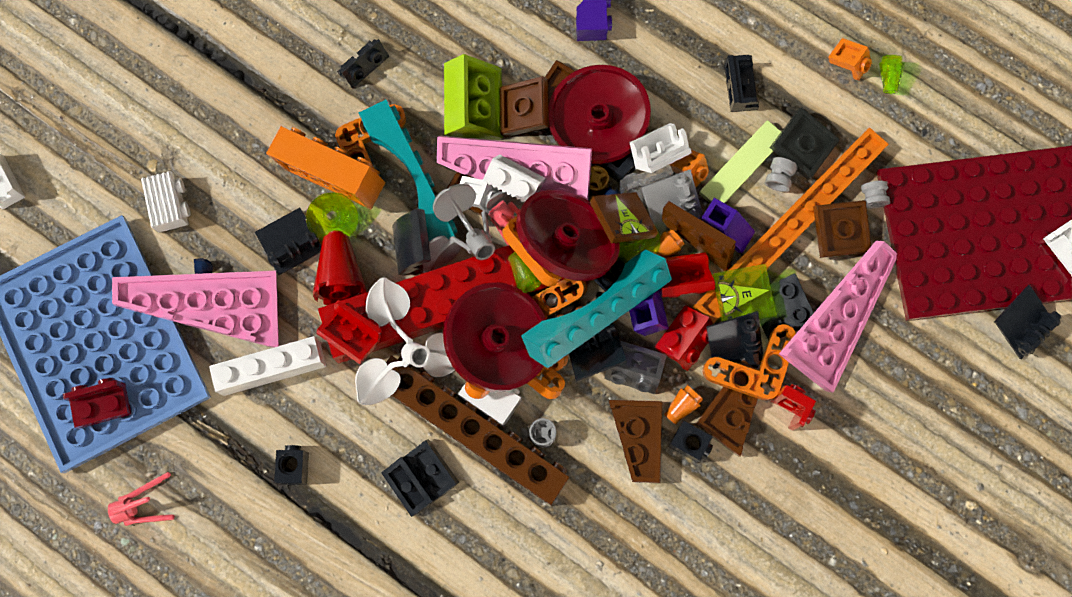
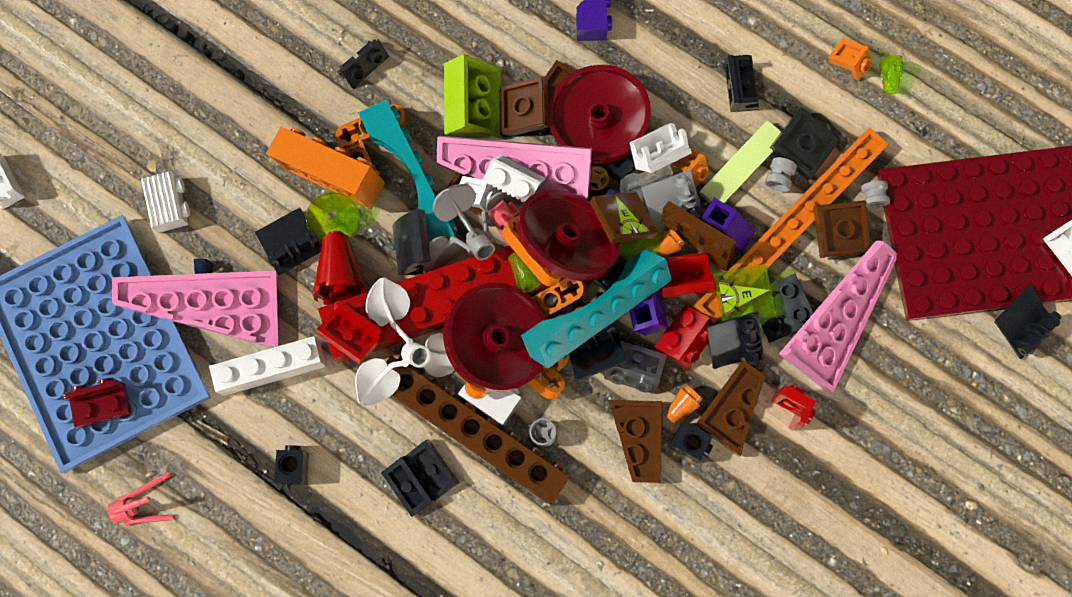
(755, 377): orange beam -> none

